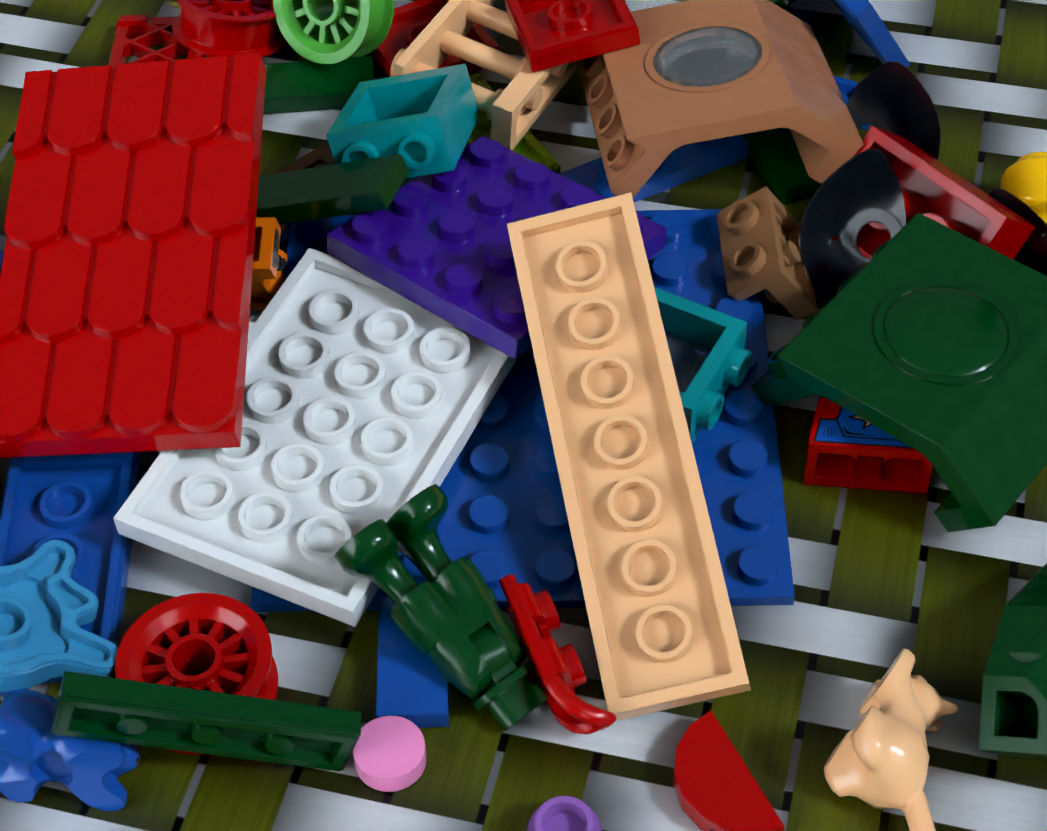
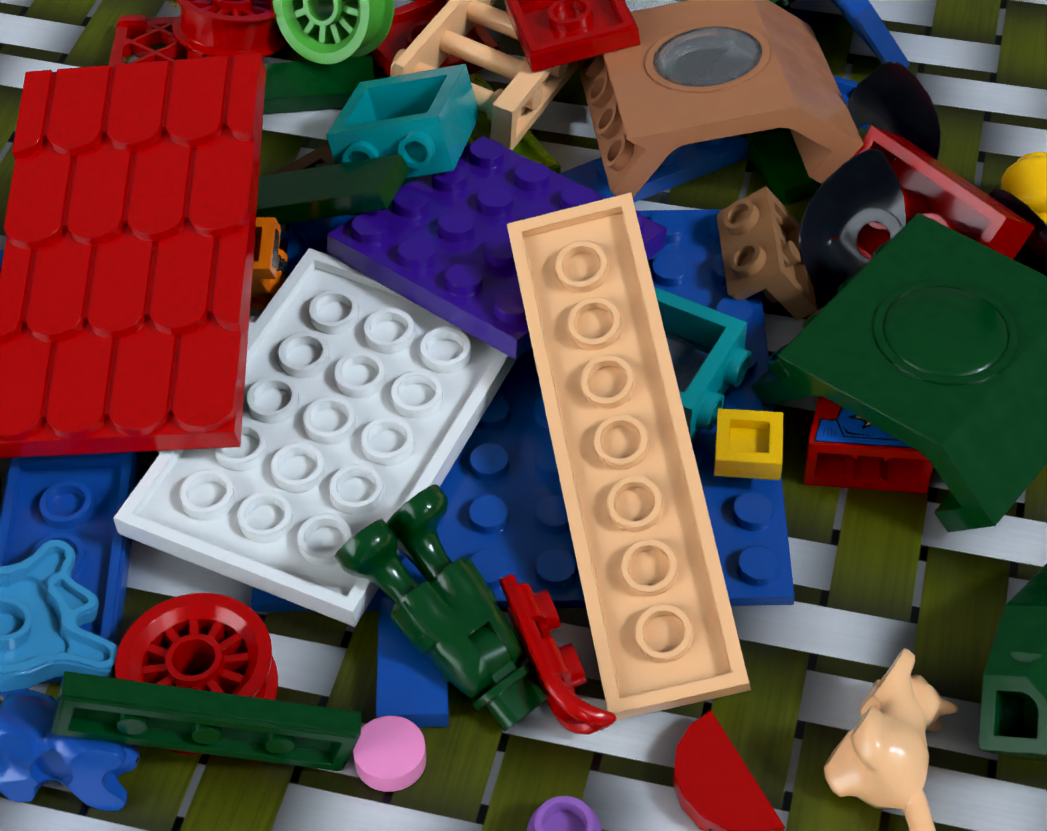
(749, 444): none -> yellow plate

